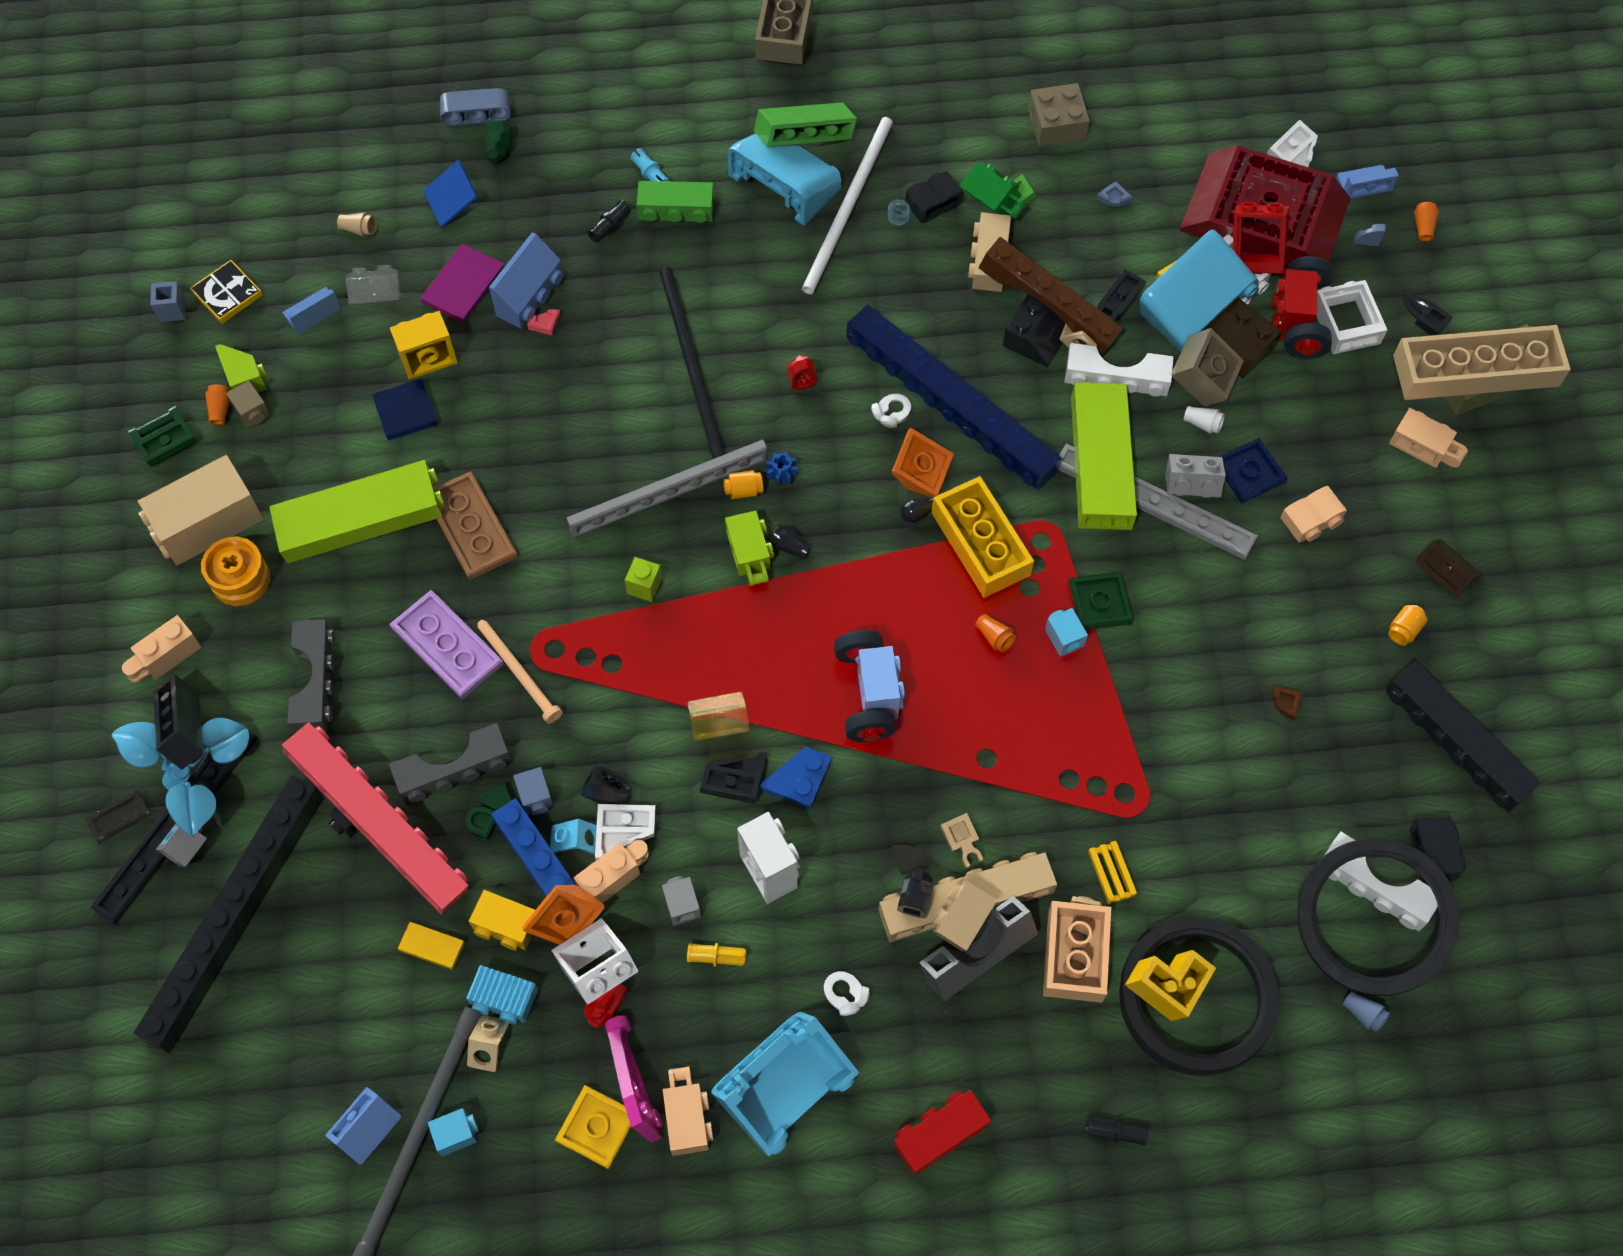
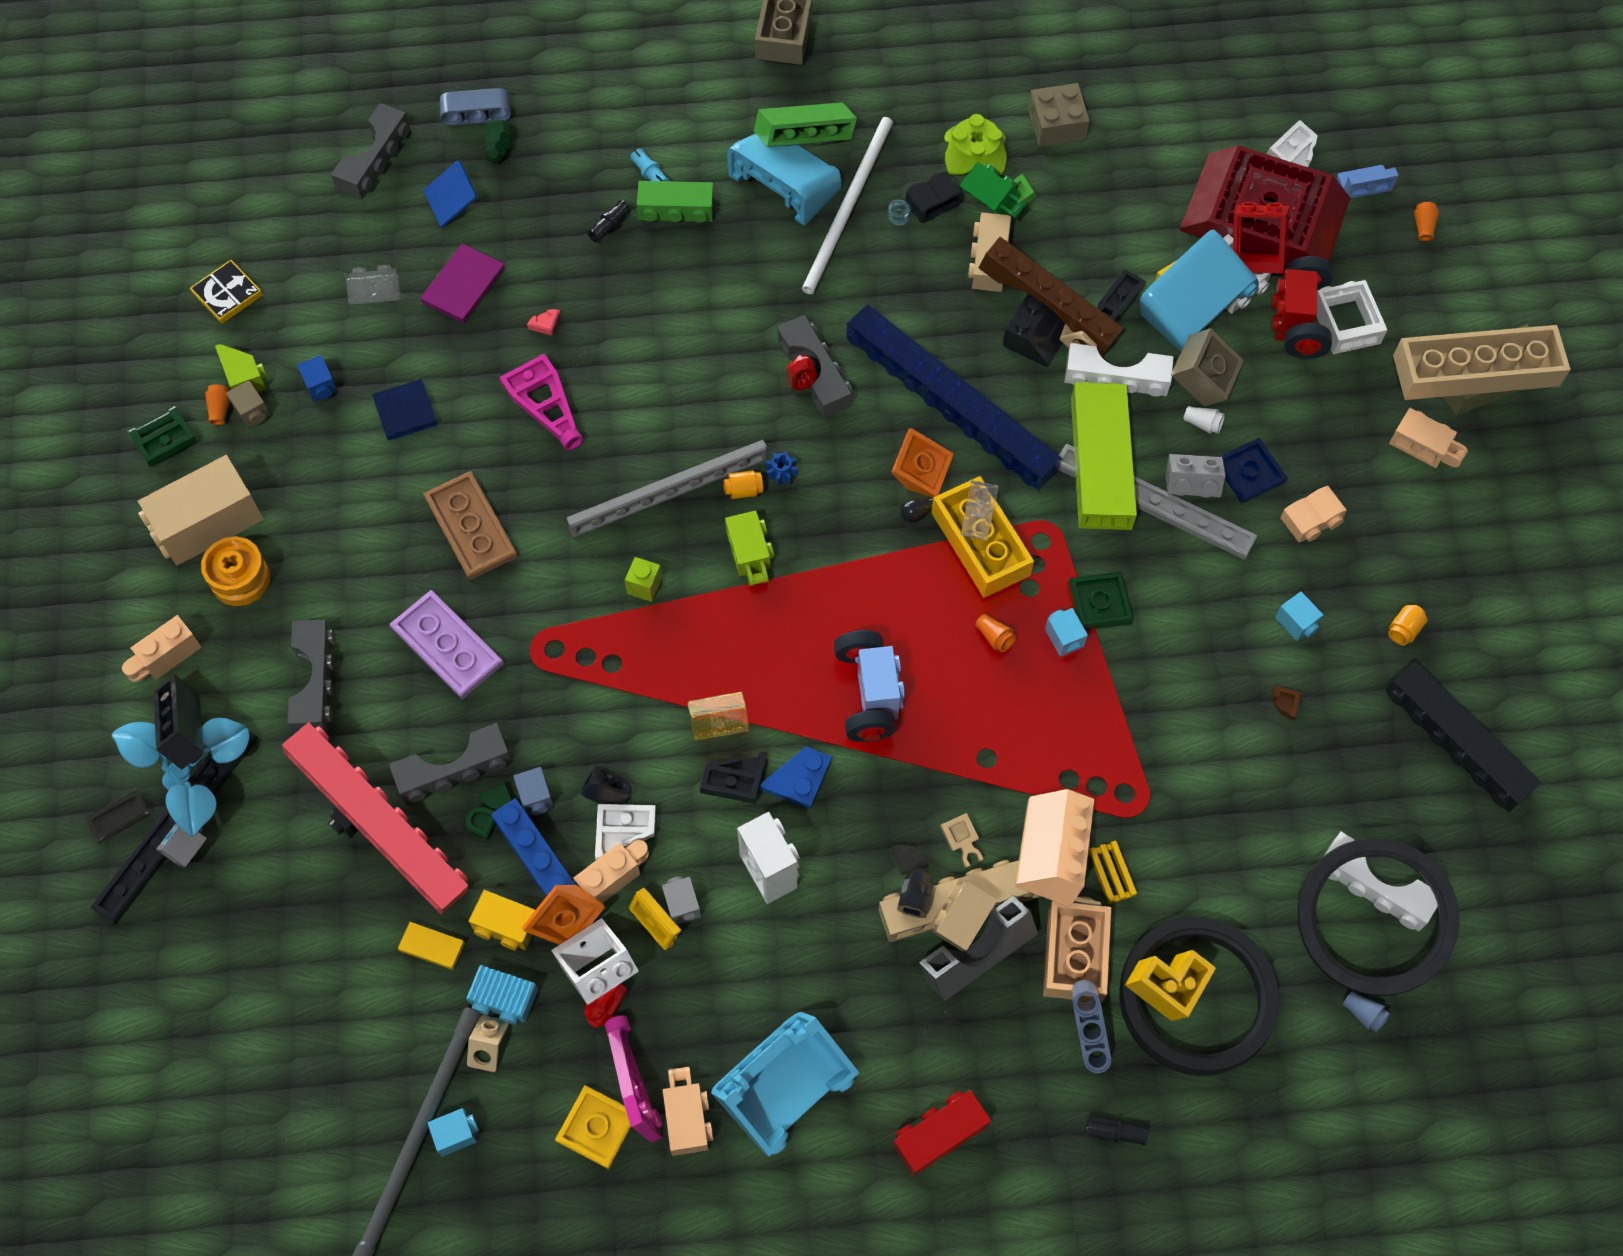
(168, 301): sand blue brick -> none
(229, 915): black brick -> none
(312, 310): medium blue panel -> none
(317, 378): none -> blue brick
(356, 511): lime brick -> none
(357, 173): none -> dark grey arch
(360, 223): tan cone -> none
(363, 1126): medium blue panel -> none
(423, 345): yellow brick -> none
(526, 282): medium blue slope -> none
(532, 376): none -> dark pink plate
(551, 712): light nougat bar -> none
(571, 836): medium azure bracket -> none
(654, 919): none -> yellow tile
(691, 363): black piece -> none
(716, 954): yellow axle -> none
(790, 542): black cone -> none
(829, 391): none -> dark grey arch
(845, 1007): white piece -> none
(895, 418): white piece -> none
(974, 142): none -> lime brick
(979, 510): none -> clear slope
(1055, 845): none -> light nougat slope
(1093, 1039): none -> sand blue beam
(1114, 196): sand blue tile -> none
(1246, 334): dark brown slope -> none
(1299, 616): none -> medium azure brick
(1370, 236): sand blue tile -> none
(1428, 315): black plate -> none
(1439, 842): black brick -> none
(1447, 567): dark brown panel -> none

